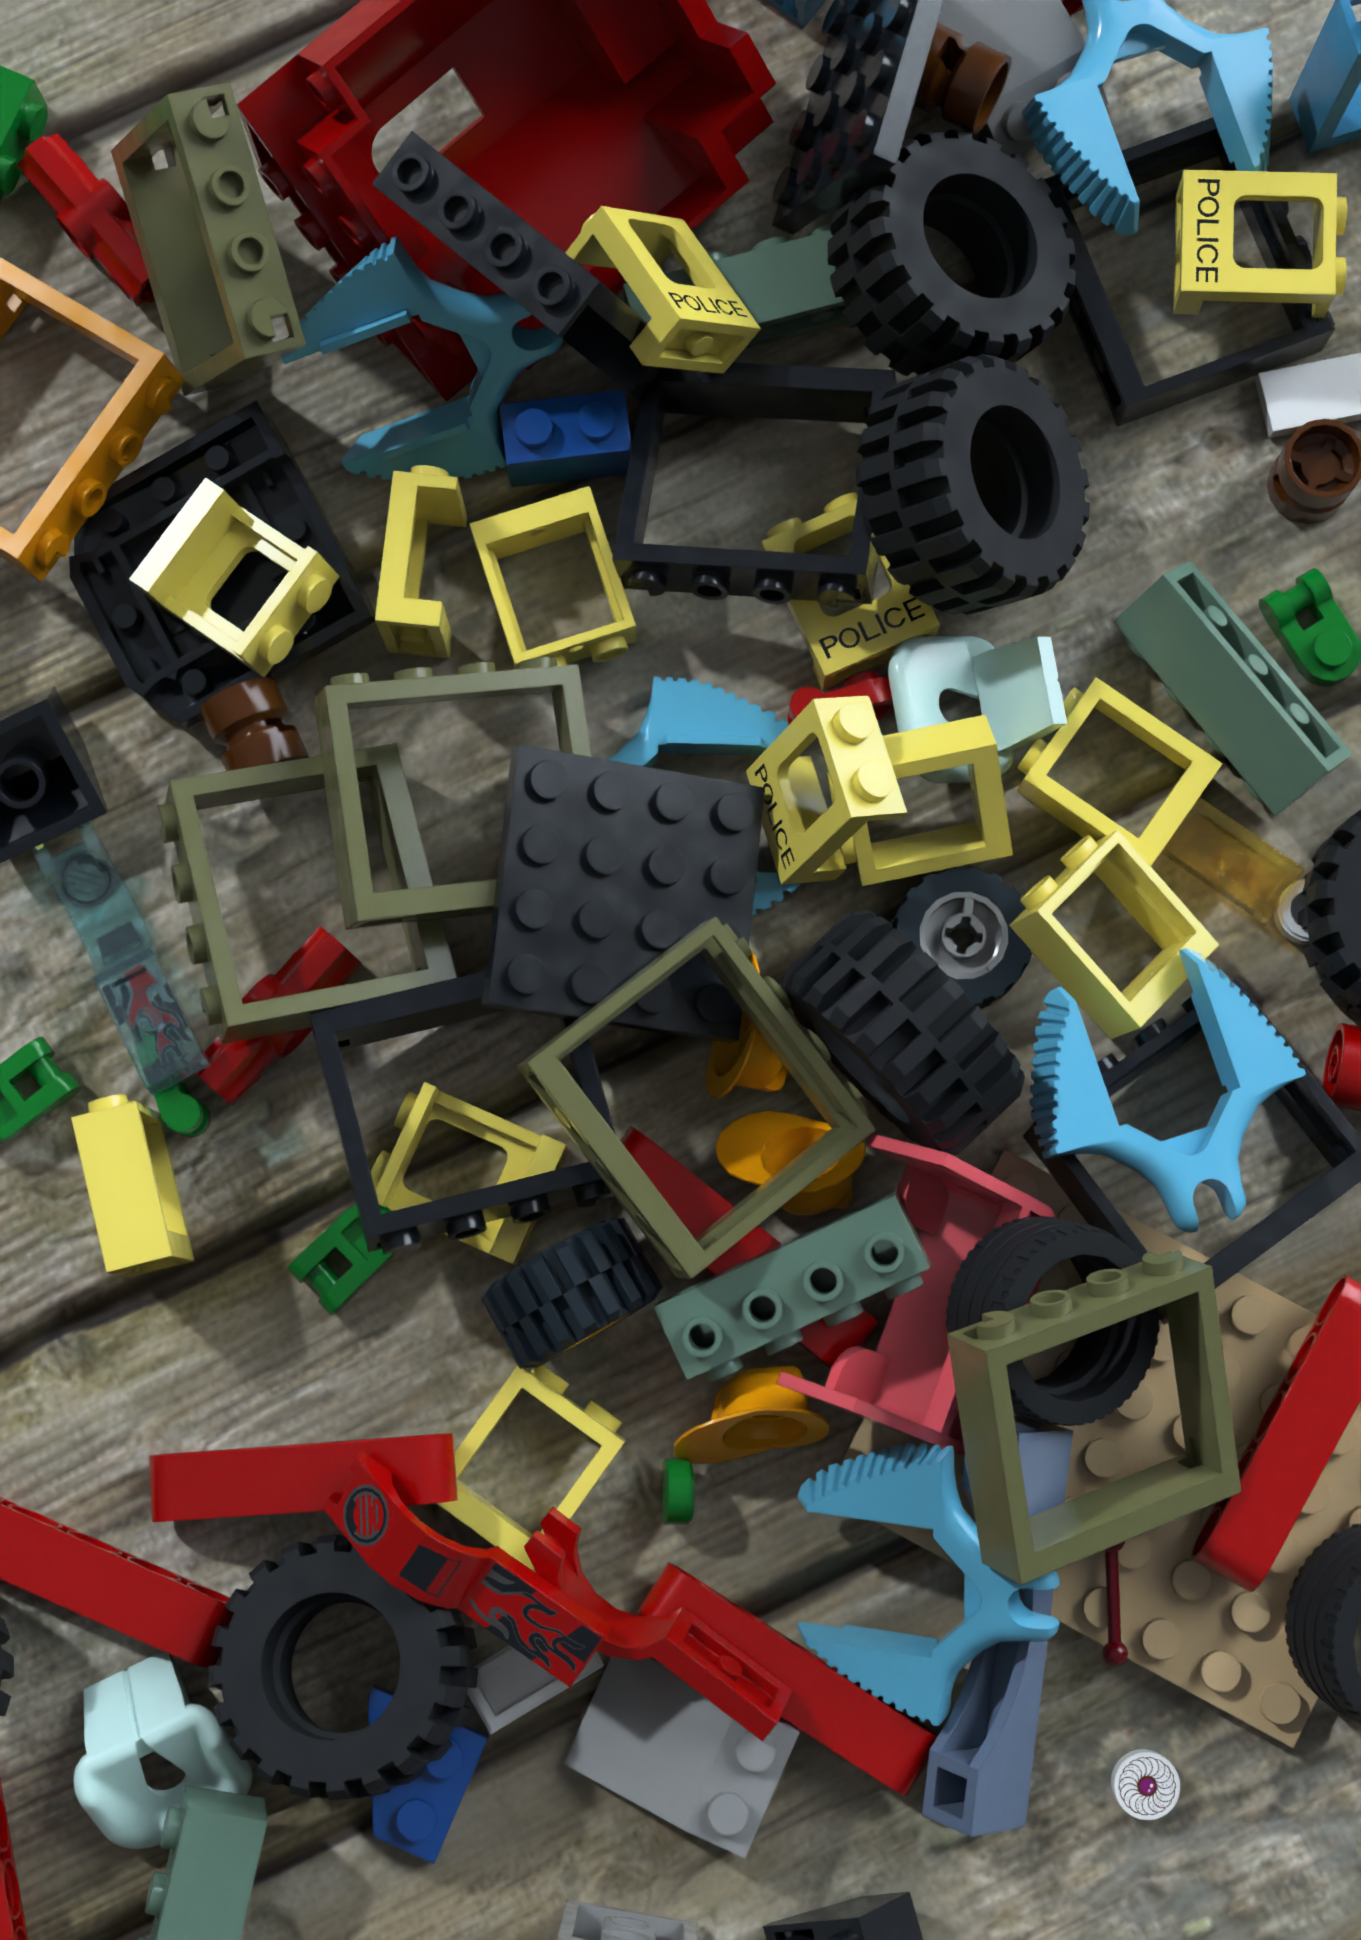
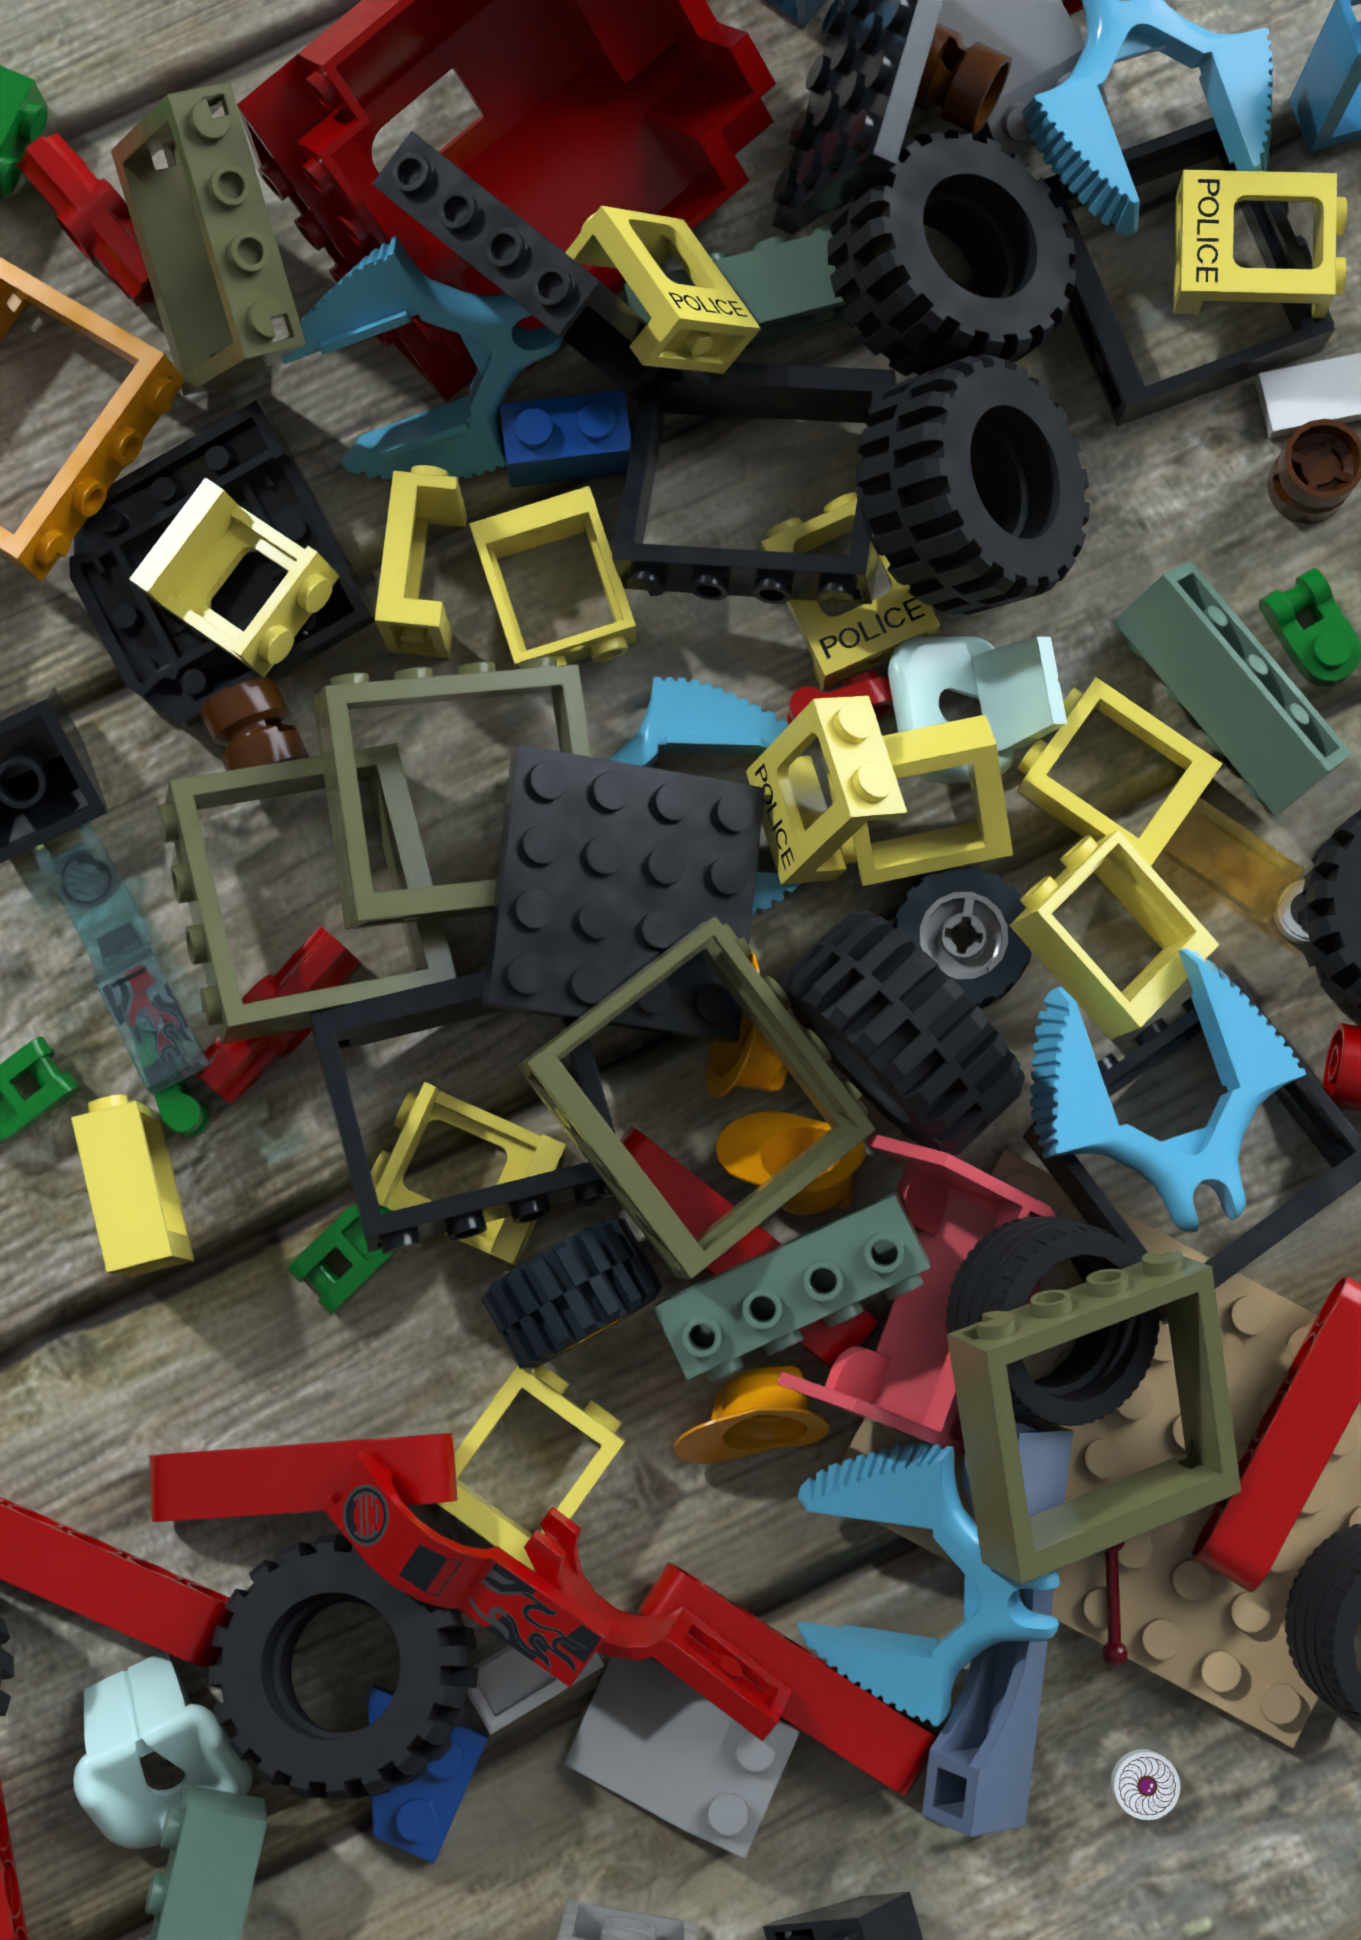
(677, 1491): green tile -> none

